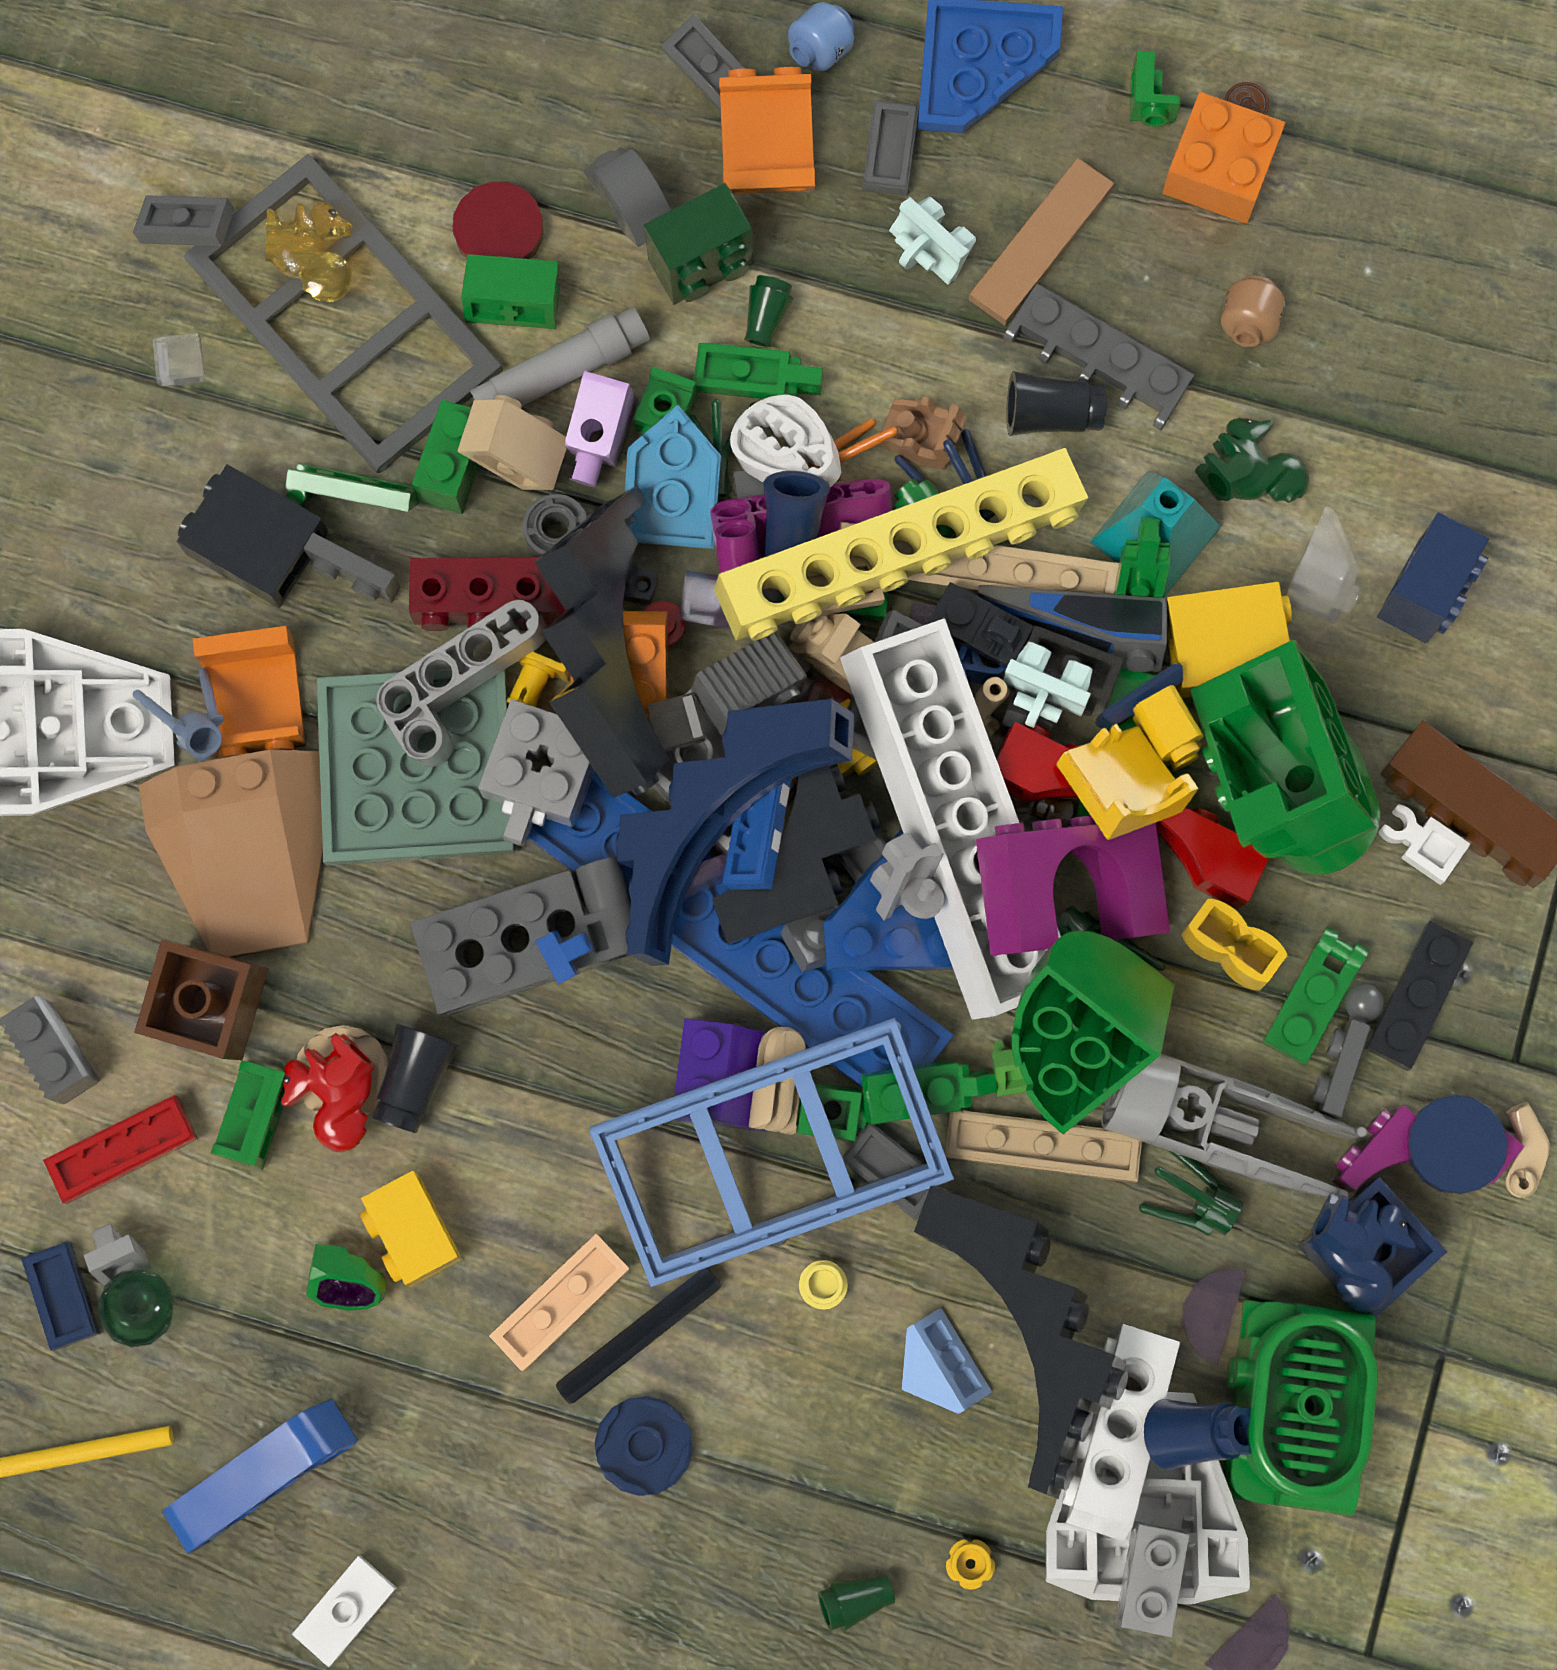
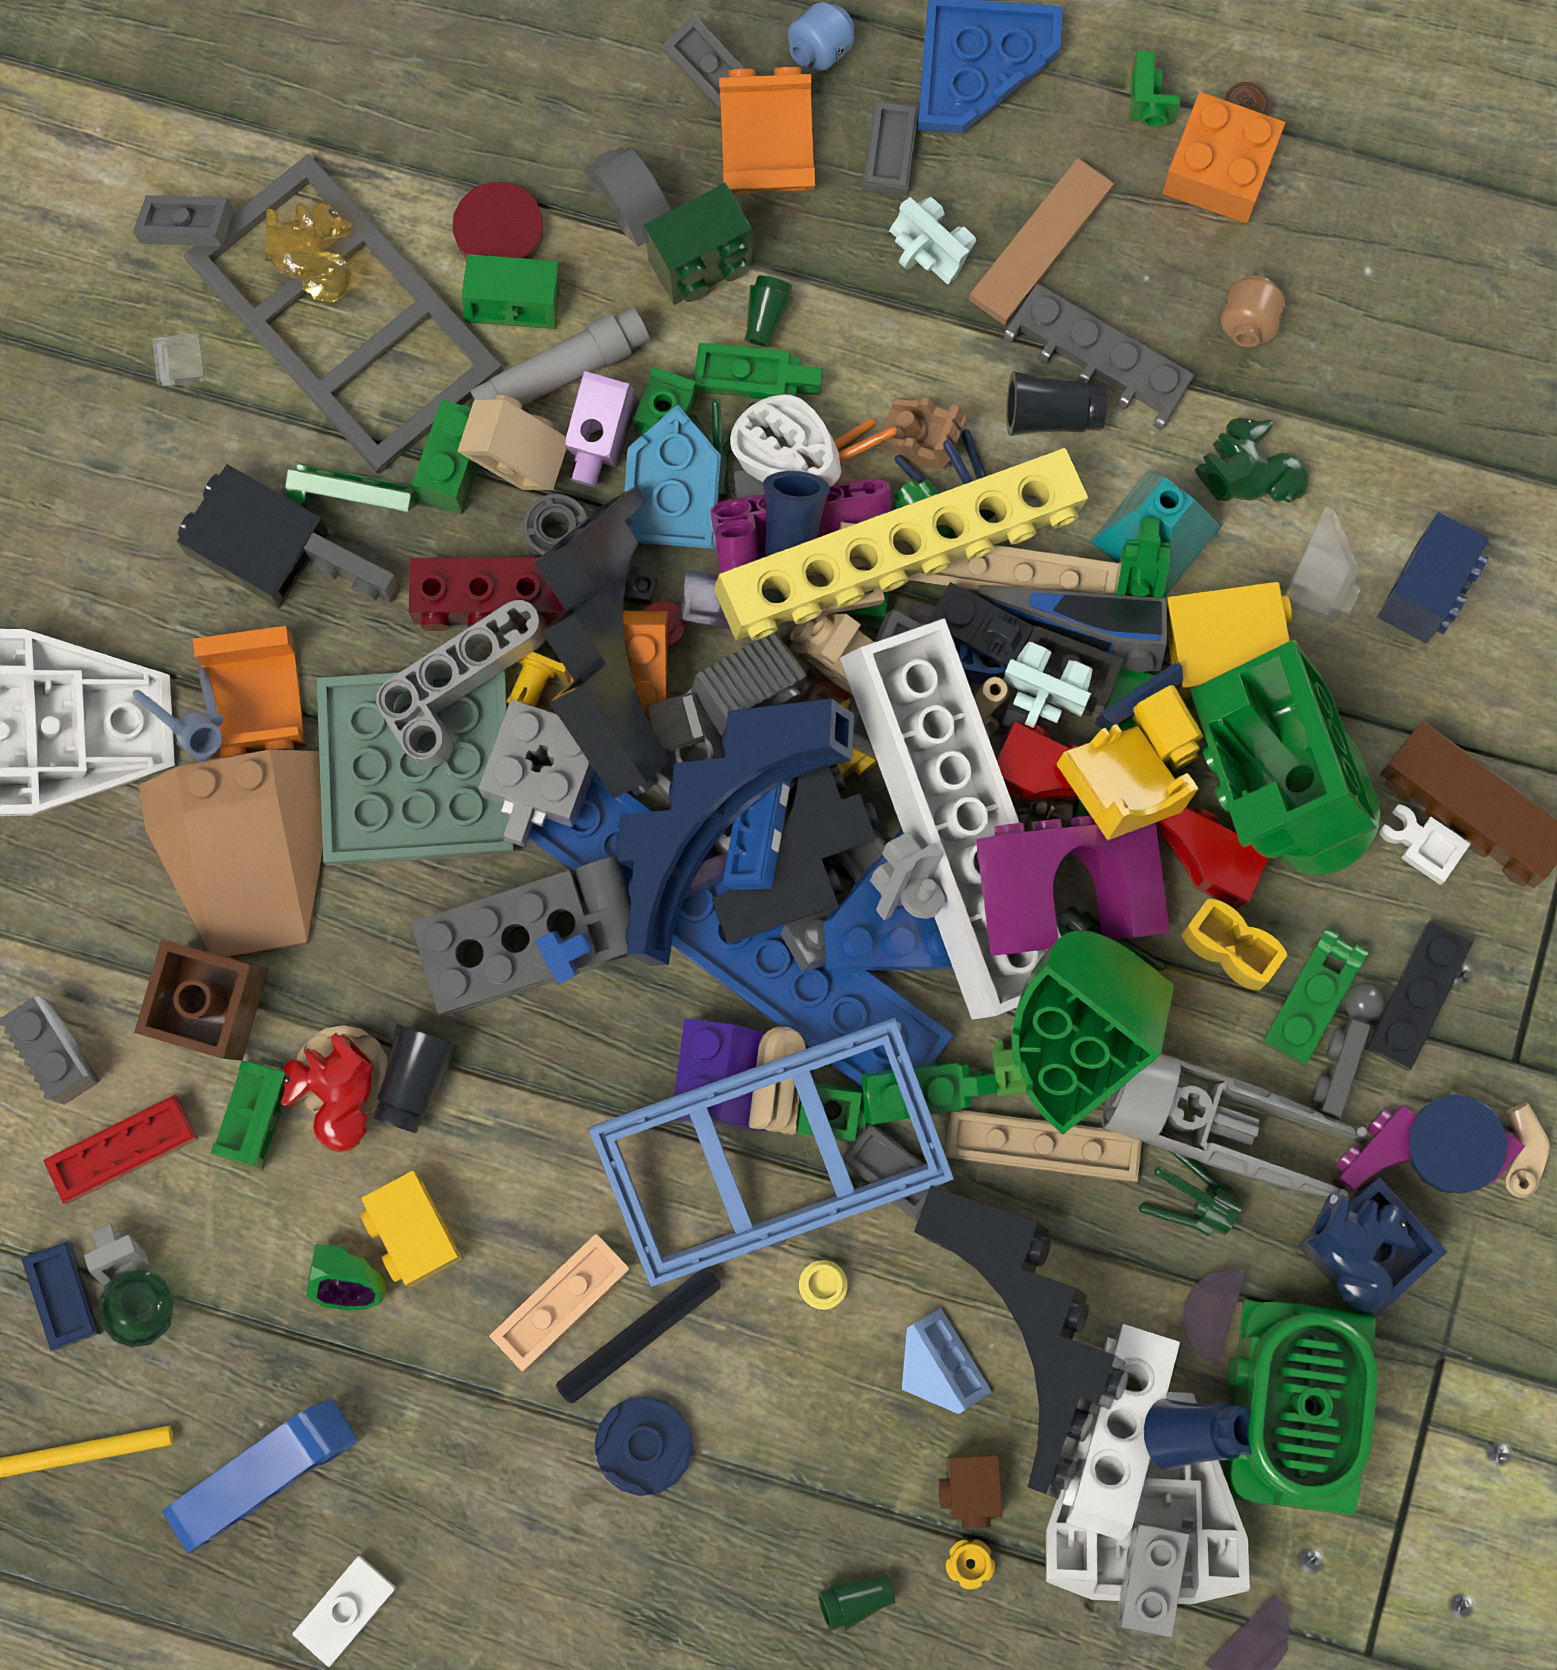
(972, 1490): none -> reddish brown brick

